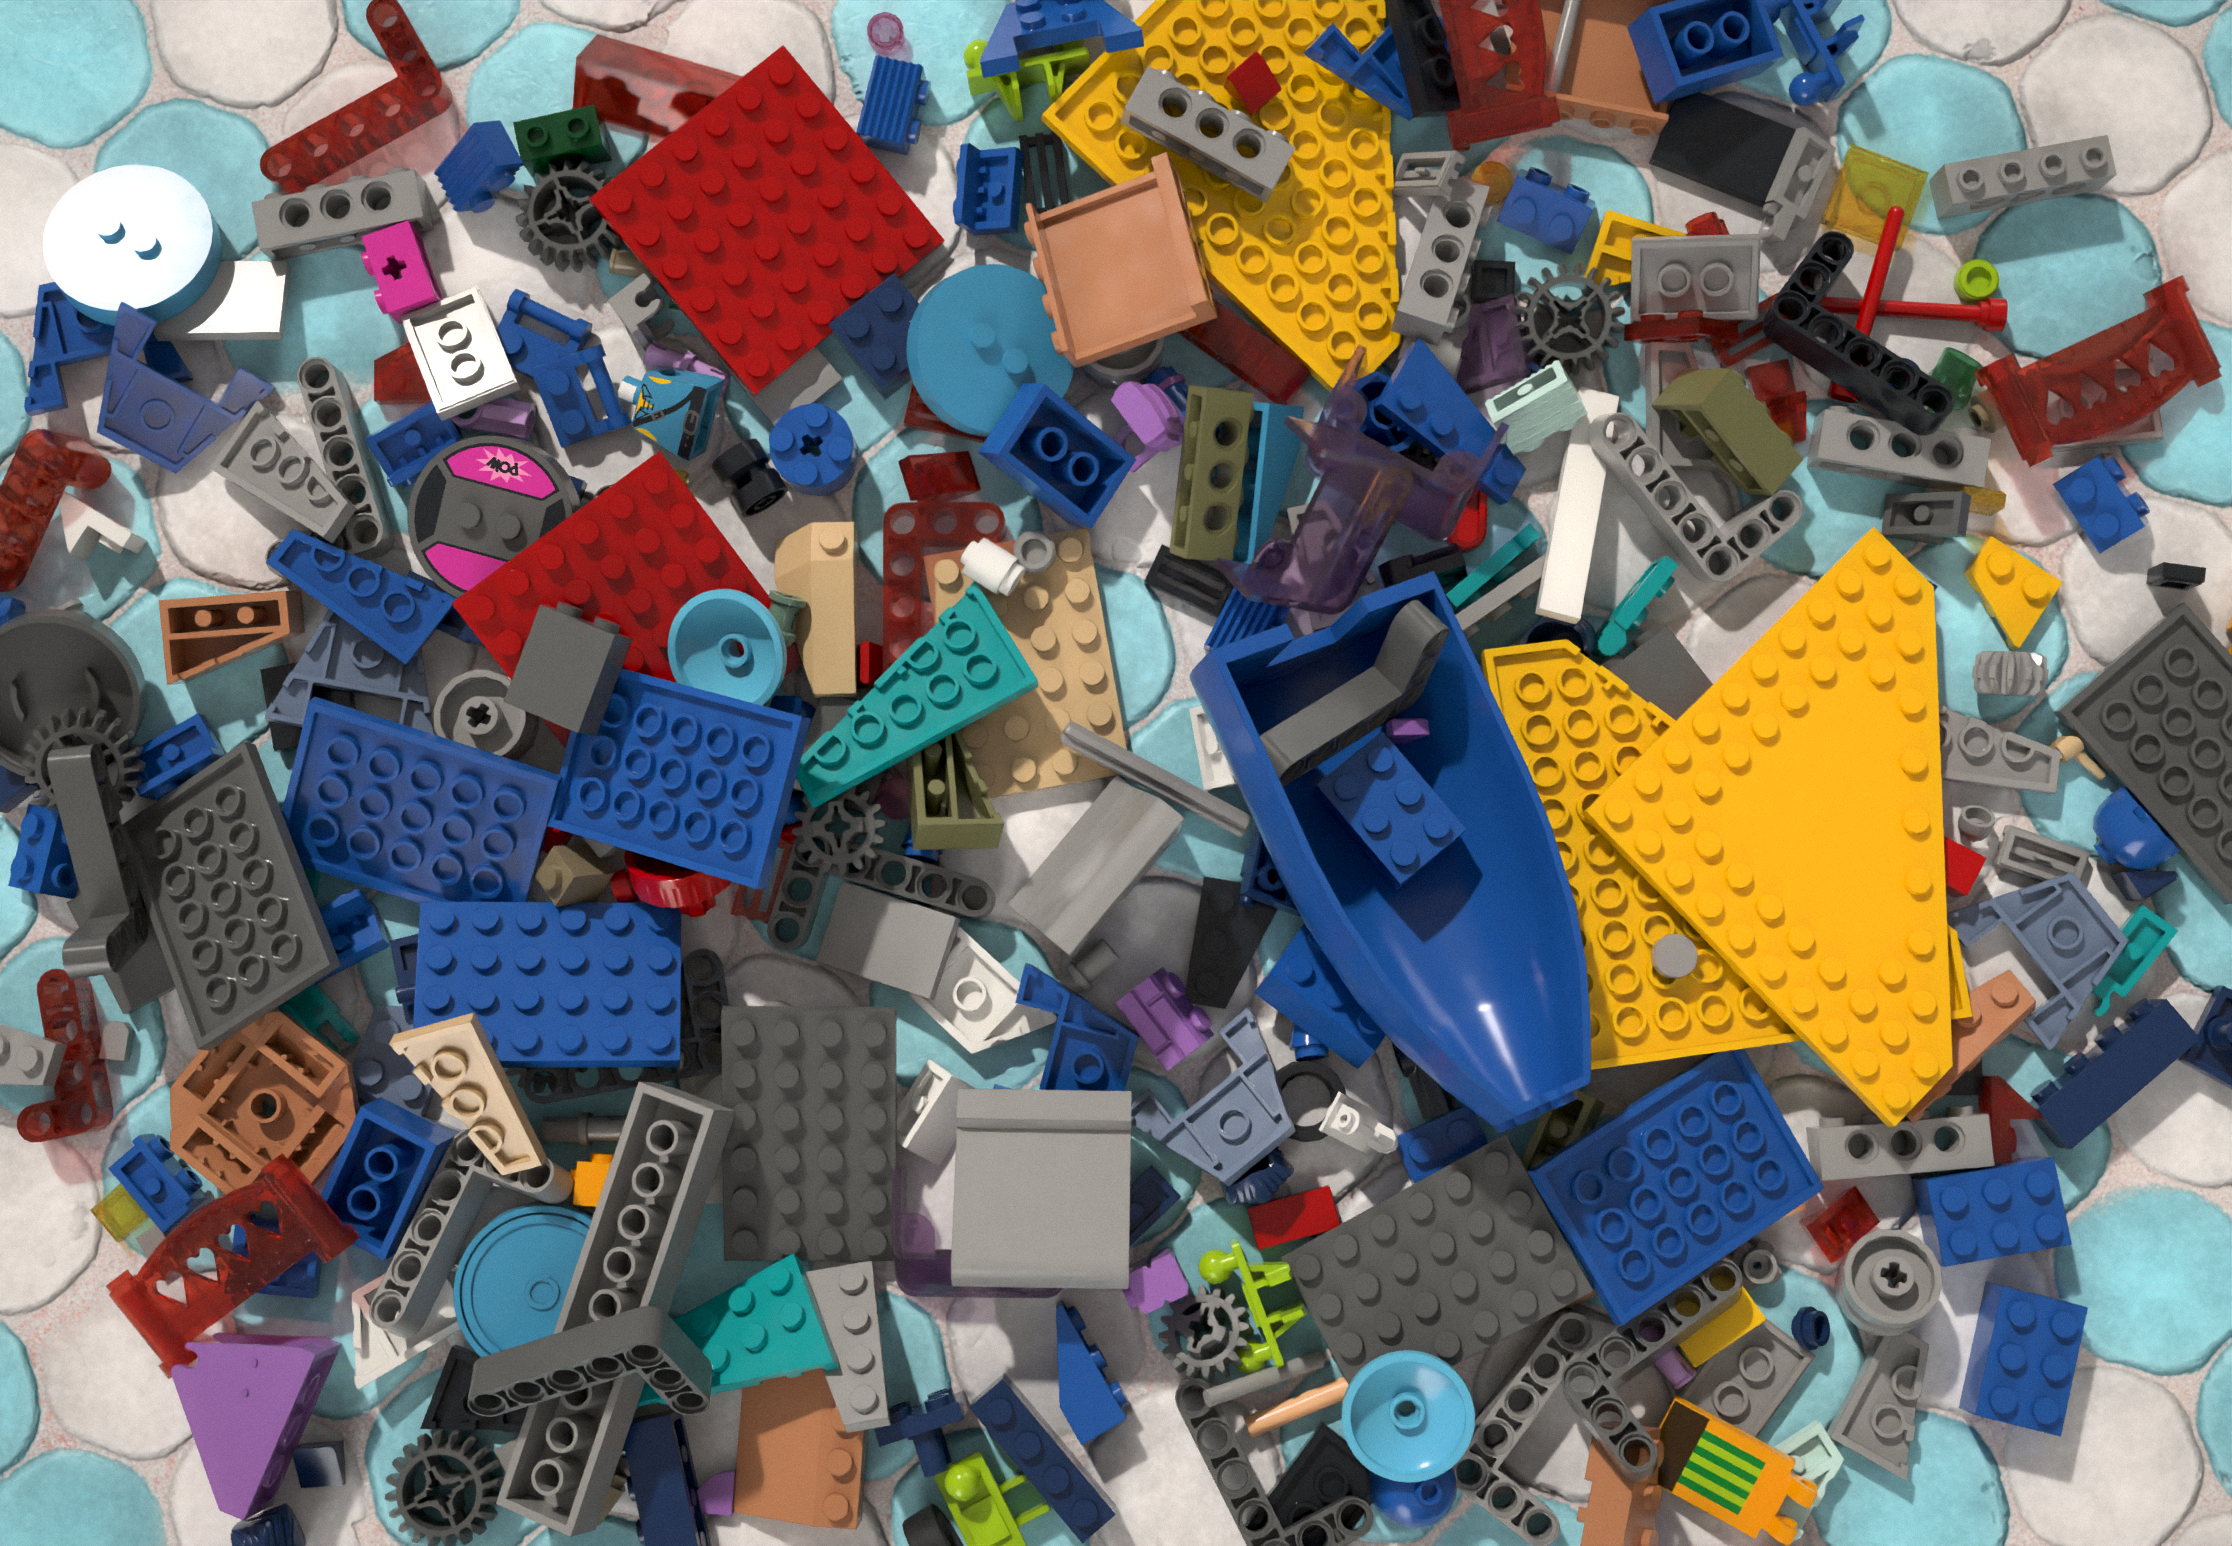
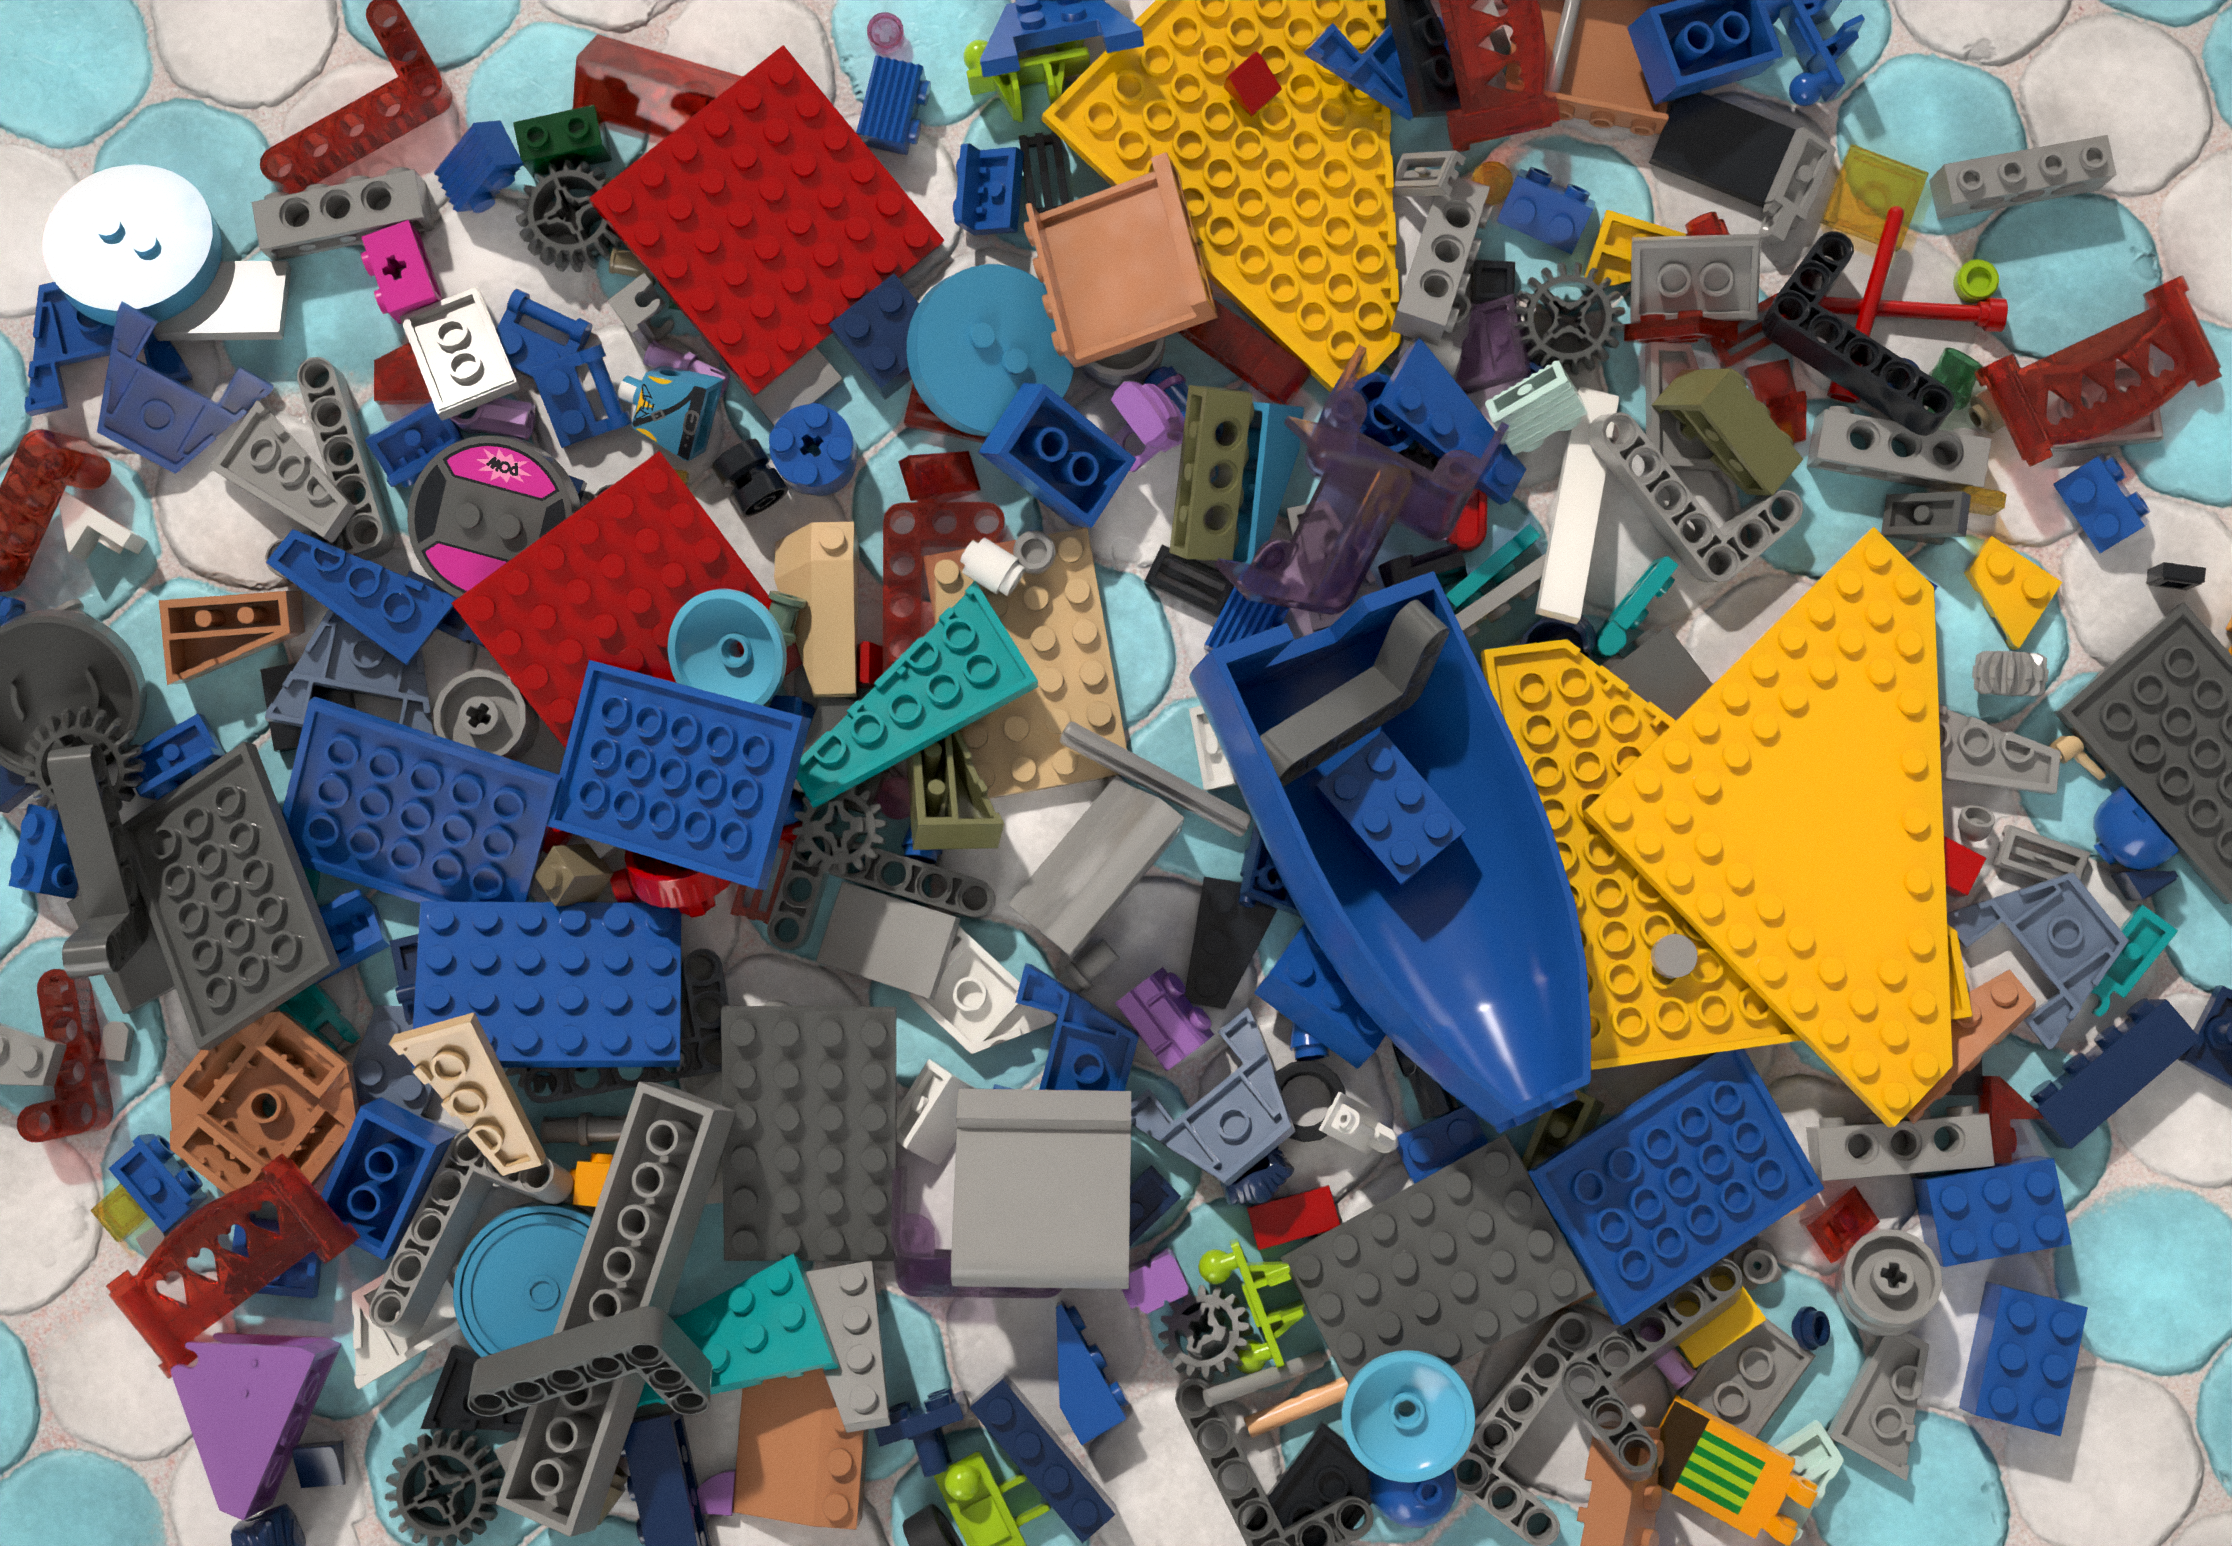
(568, 668): dark grey brick -> none
(1216, 155): light grey brick -> none
(1406, 730): medium lavender tile -> none

